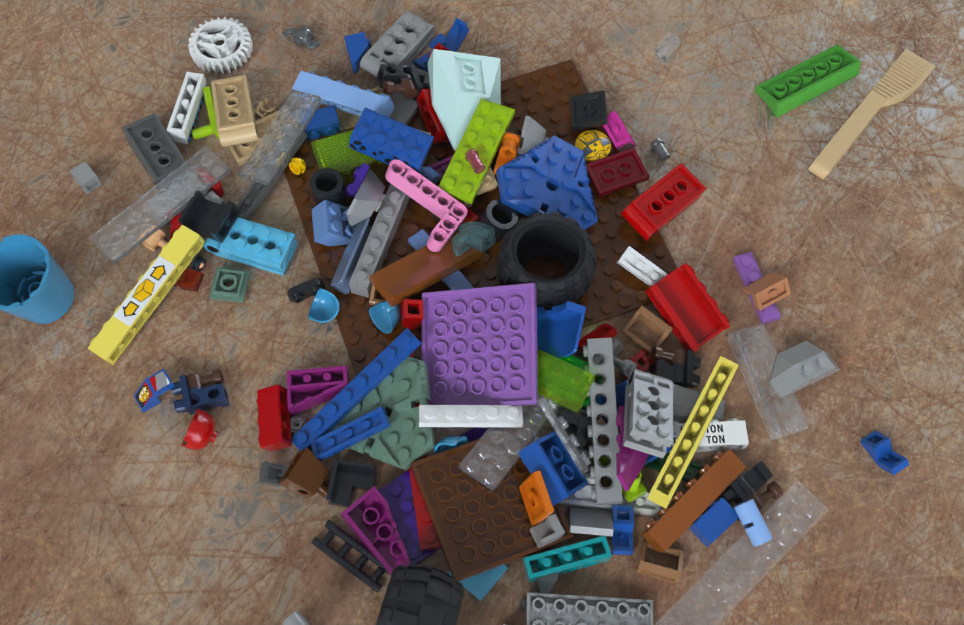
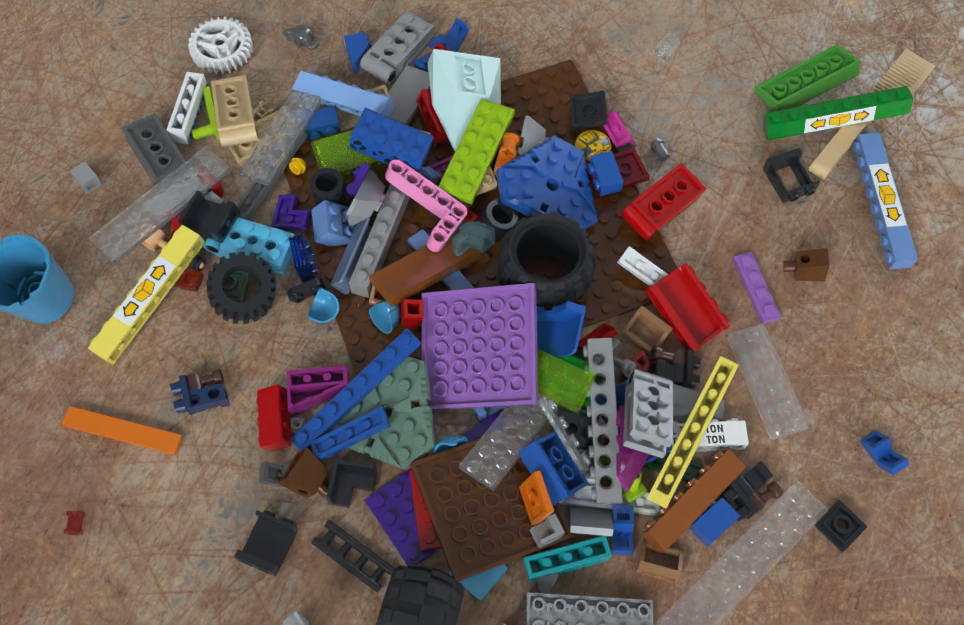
(74, 522): none -> clear red bush
(122, 430): none -> orange tile
(151, 388): slope -> none
(200, 431): red cylinder -> none
(241, 310): none -> black tyre
(268, 543): none -> black panel
(286, 215): none -> dark purple plate
(303, 258): none -> clear blue brick
(376, 528): magenta wedge -> none
(402, 80): black hips -> none
(470, 416): white plate -> none
(474, 160): pin -> none
(605, 173): none -> blue brick
(753, 522): light blue pin -> none
(768, 290): nougat panel -> none
(784, 160): none -> black panel
(799, 368): light grey wedge -> none
(809, 265): none -> reddish brown torso
(837, 113): none -> green brick
(840, 538): none -> black piece
(884, 201): none -> medium blue brick

